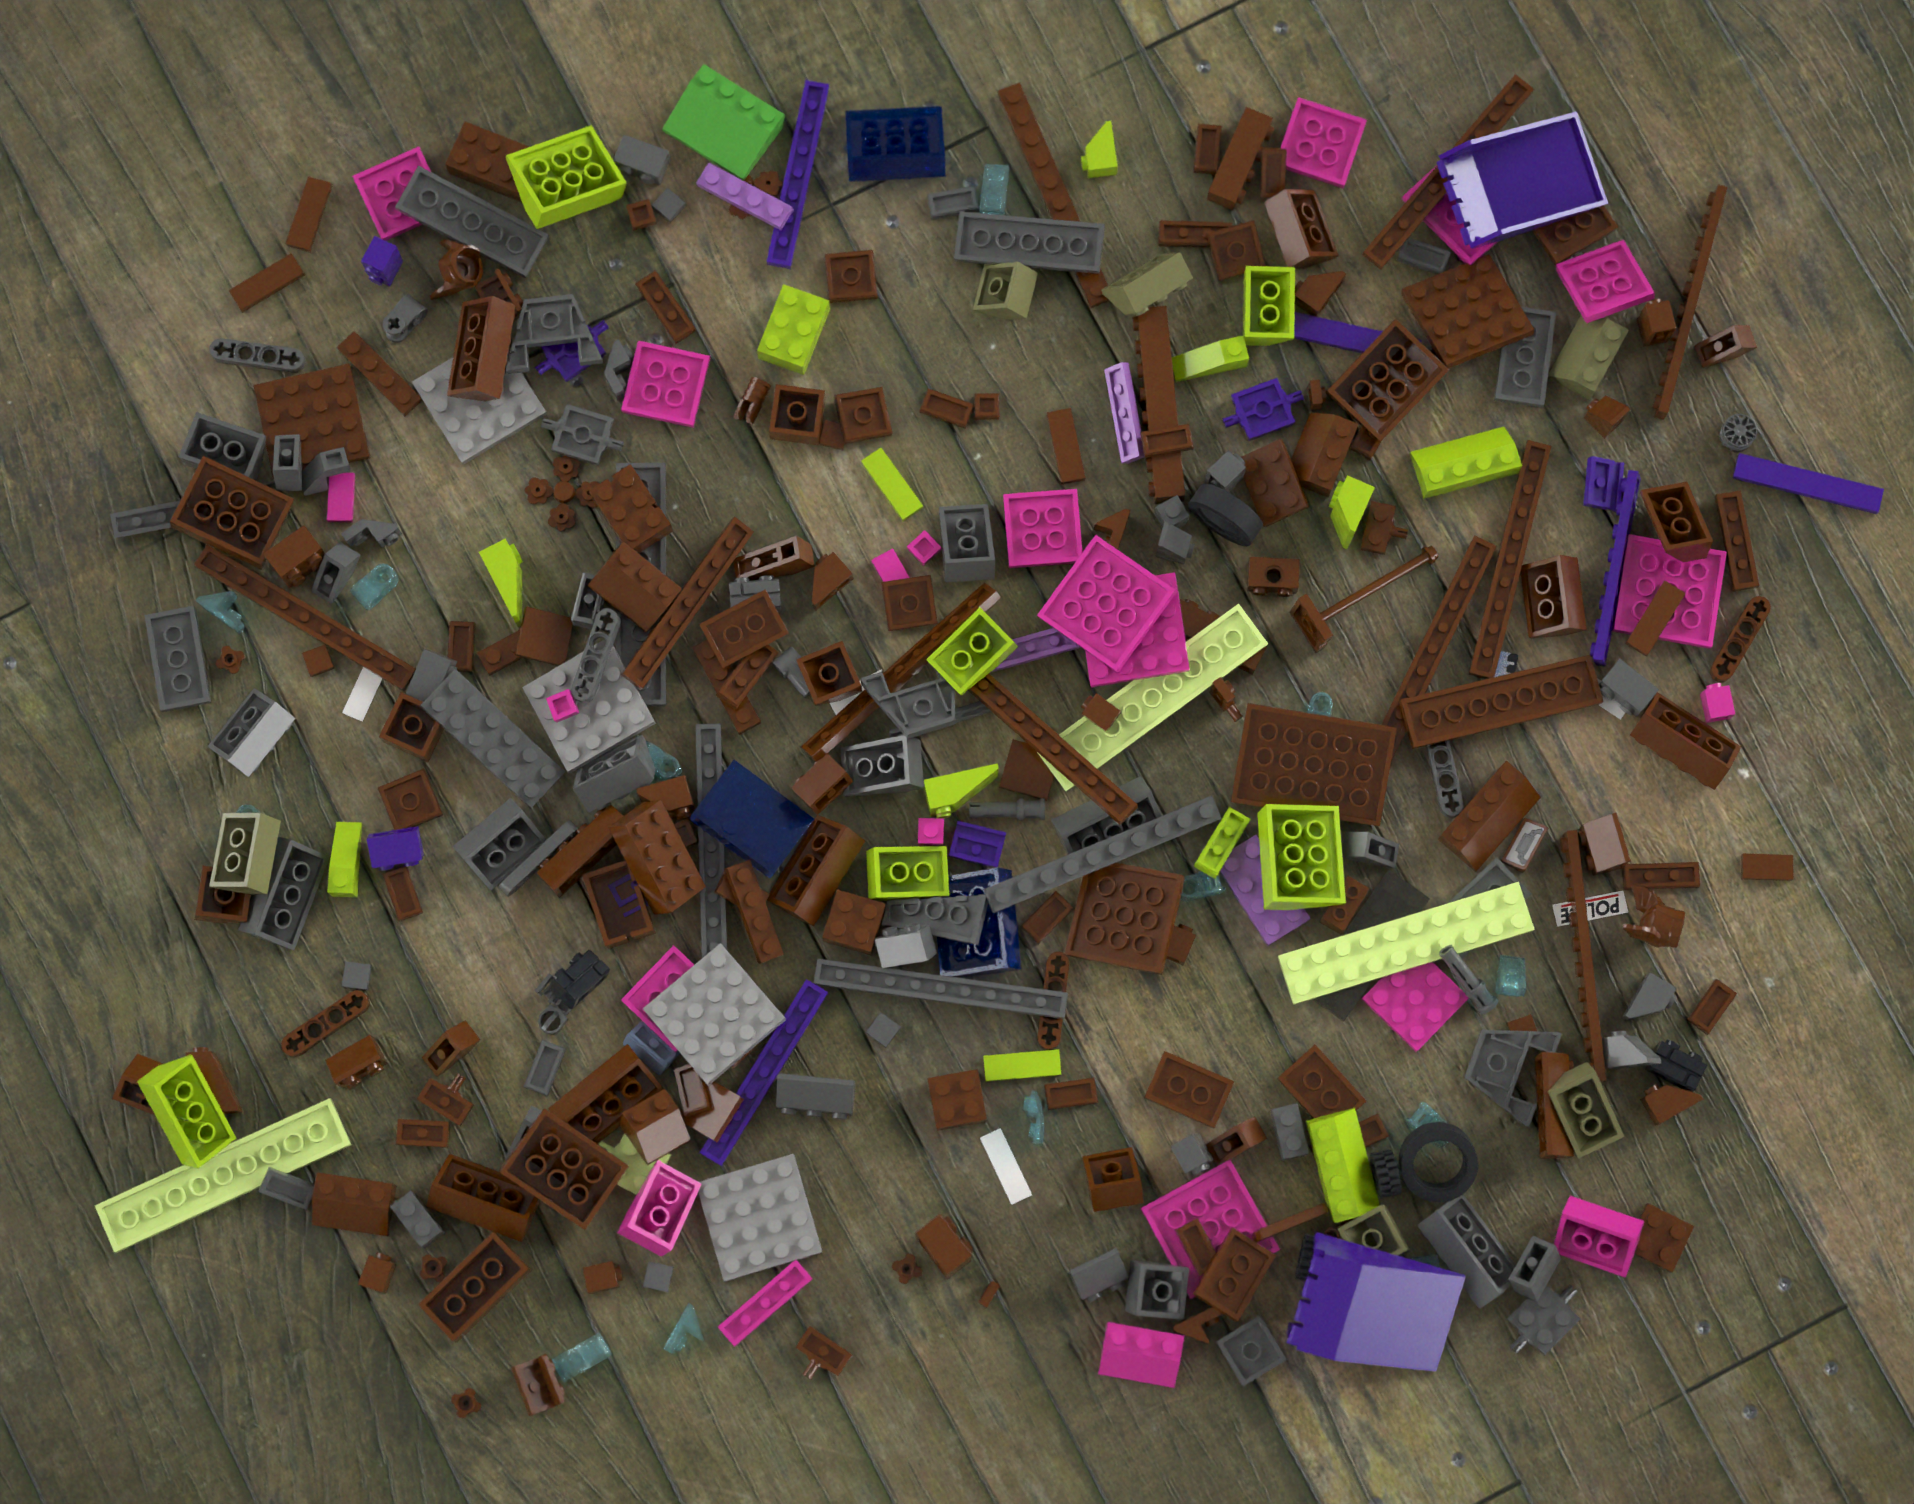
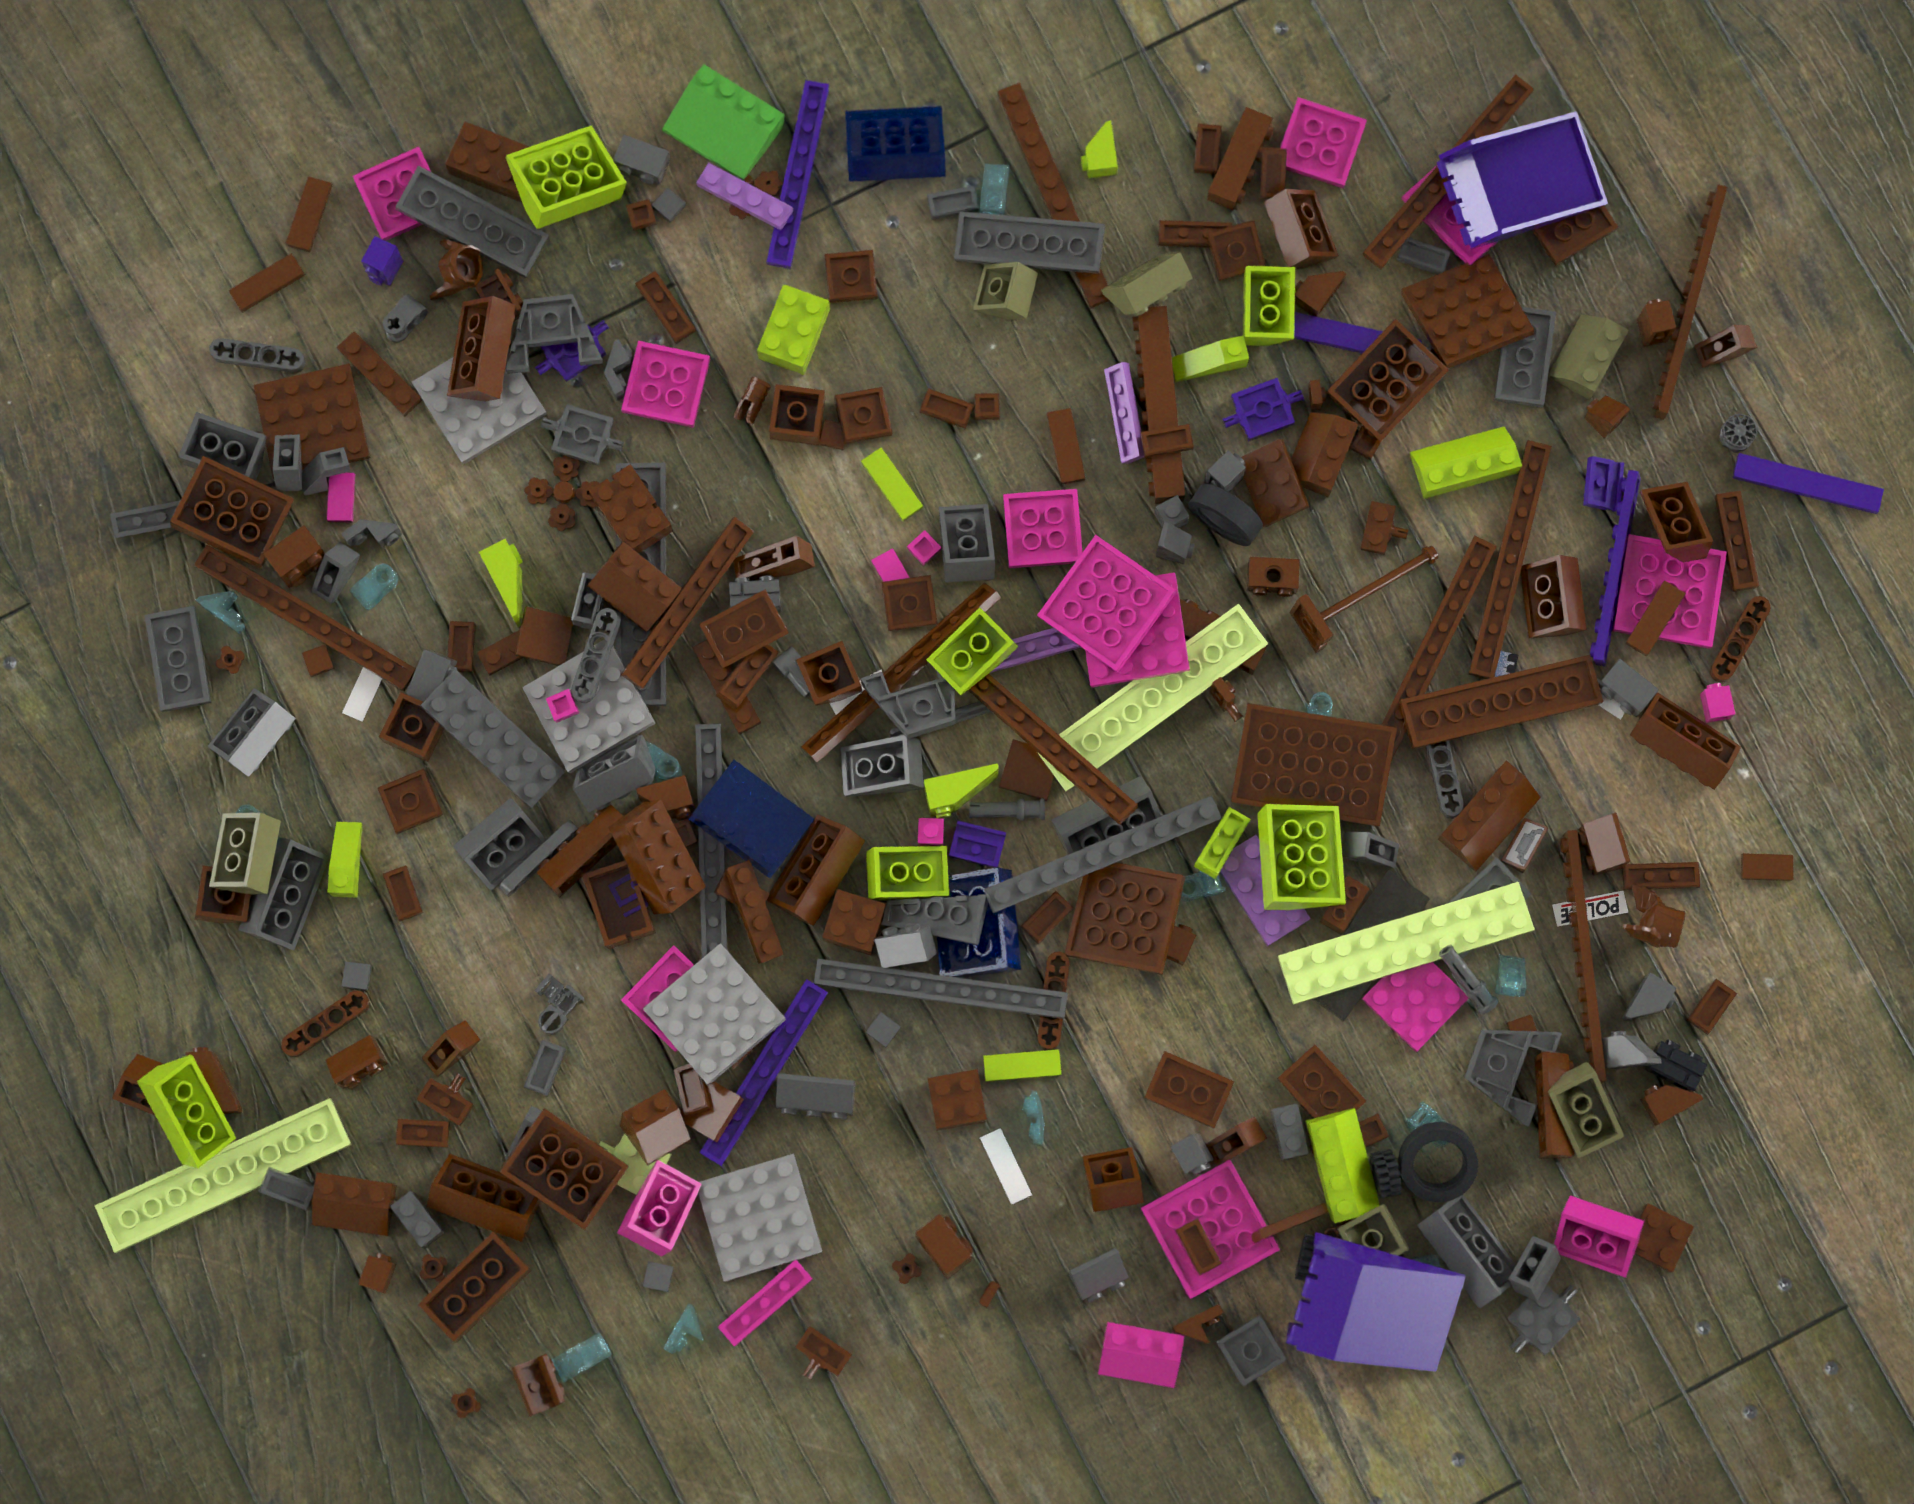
(395, 848): dark purple brick -> none
(579, 979): black brick -> none
(601, 1098): reddish brown slope -> none
(602, 1277): reddish brown brick -> none
(650, 1048): sand blue slope -> none
(822, 784): reddish brown brick -> none
(829, 579): reddish brown slope -> none
(1071, 1093): reddish brown tile -> none
(1100, 712): reddish brown brick -> none
(1114, 526): reddish brown slope -> none
(1156, 1289): dark grey slope -> none
(1234, 1274): reddish brown plate -> none
(1348, 507): lime slope -> none
(1605, 281): dark pink plate -> none

